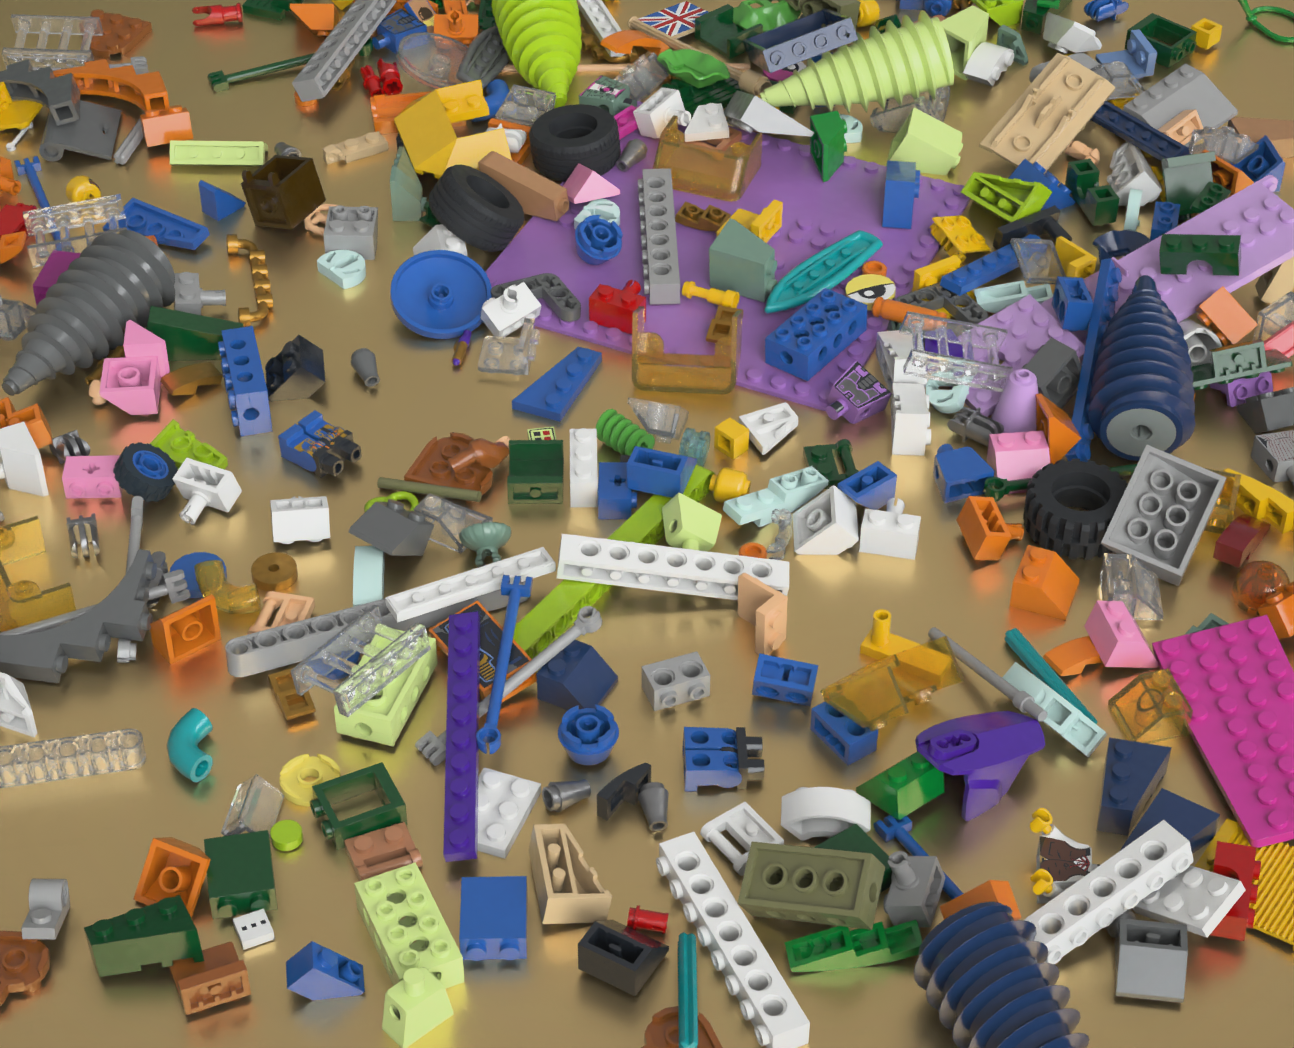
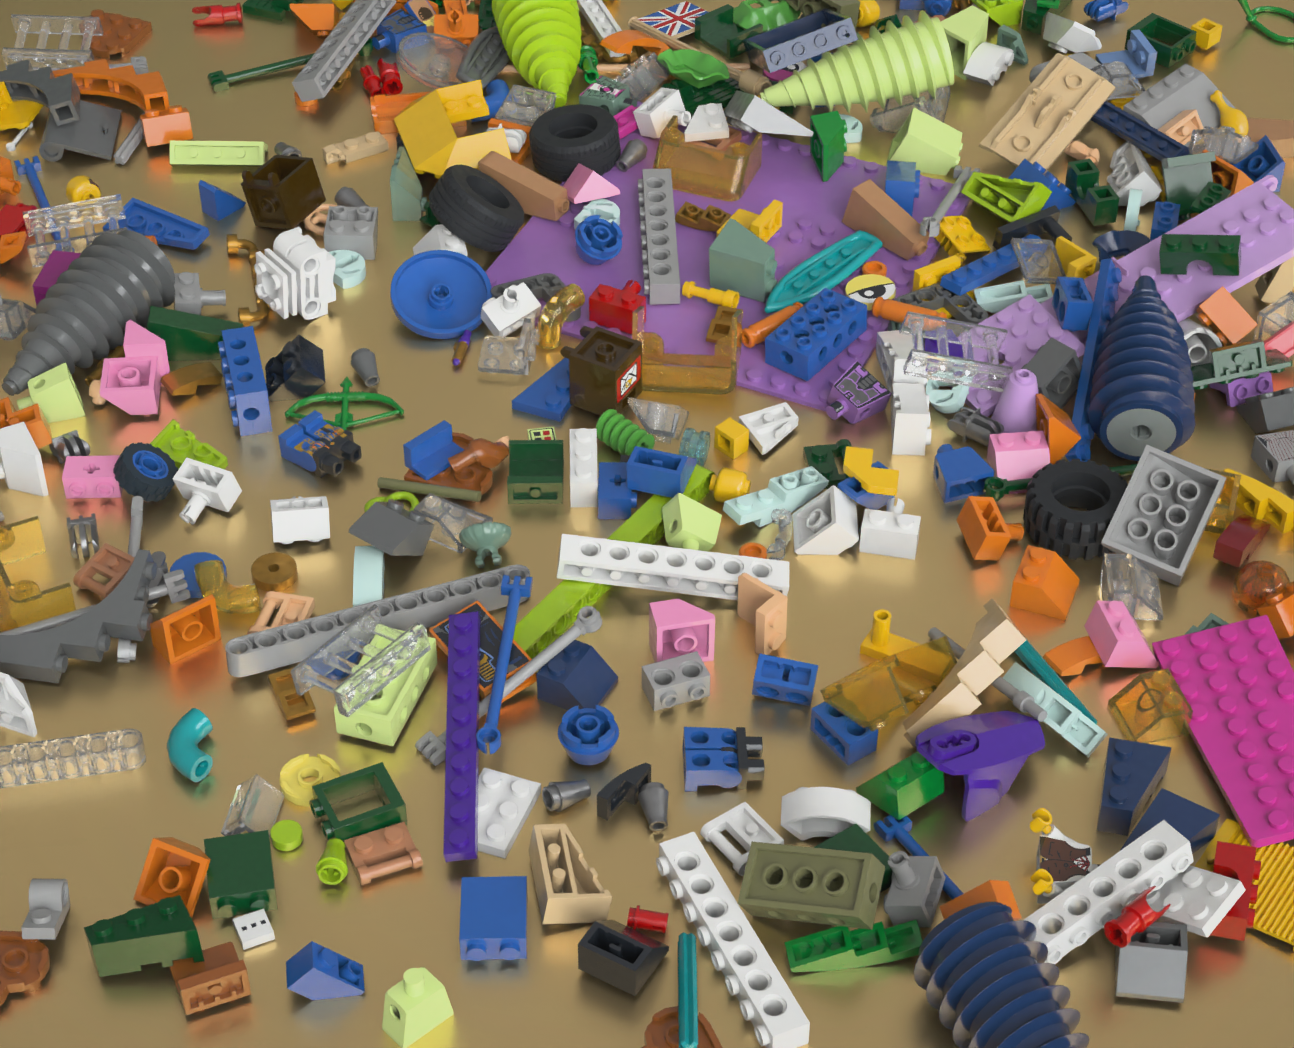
(55, 395): none -> yellowish green torso
(107, 562): none -> nougat plate
(296, 276): none -> white piece
(332, 864): none -> lime cone
(346, 396): none -> green piece
(349, 198): none -> flat silver cone
(403, 893): yellowish green brick -> none
(429, 451): none -> blue panel
(468, 584): white tile -> none
(556, 312): none -> clear yellow cylinder
(588, 64): none -> green pin
(604, 370): none -> dark brown container
(680, 629): none -> bright pink slope
(760, 330): none -> orange axle
(874, 480): none -> yellow tile
(878, 214): none -> medium nougat slope
(932, 223): none -> light grey hinge
(977, 668): none -> tan arch
(1133, 919): none -> red piece
(1230, 116): none -> yellow piece

